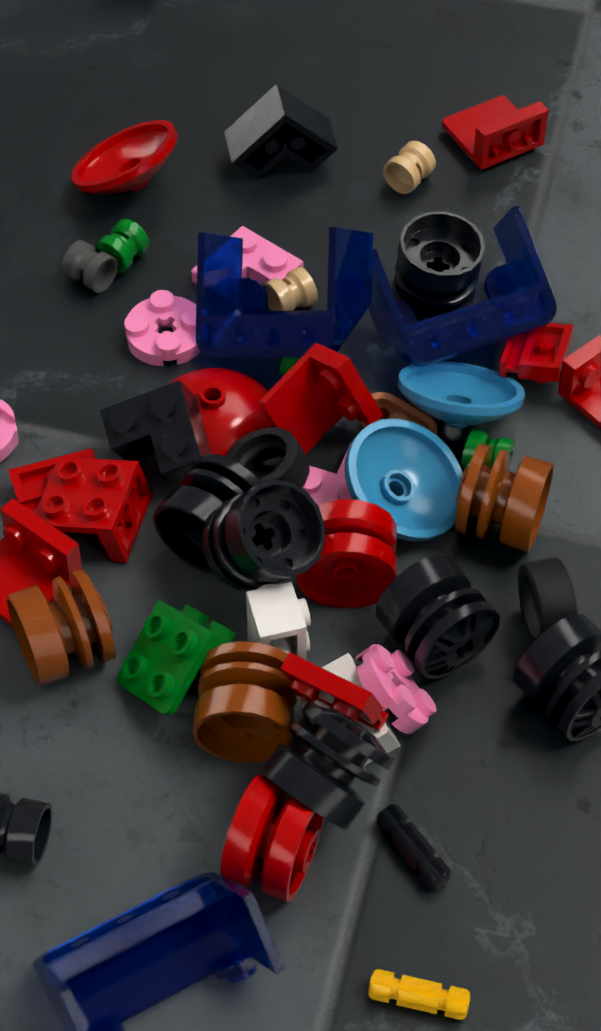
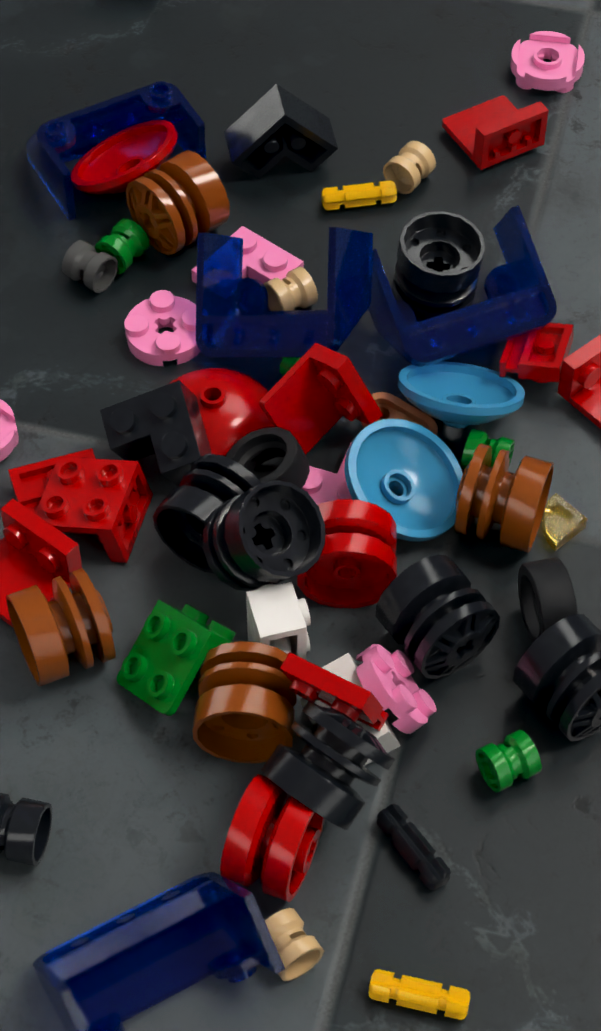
(80, 131): none -> clear blue windscreen
(178, 202): none -> dark orange wheel
(296, 949): none -> tan wheel
(359, 195): none -> yellow axle
(507, 761): none -> green wheel
(559, 74): none -> bright pink plate
(561, 522): none -> clear yellow tile

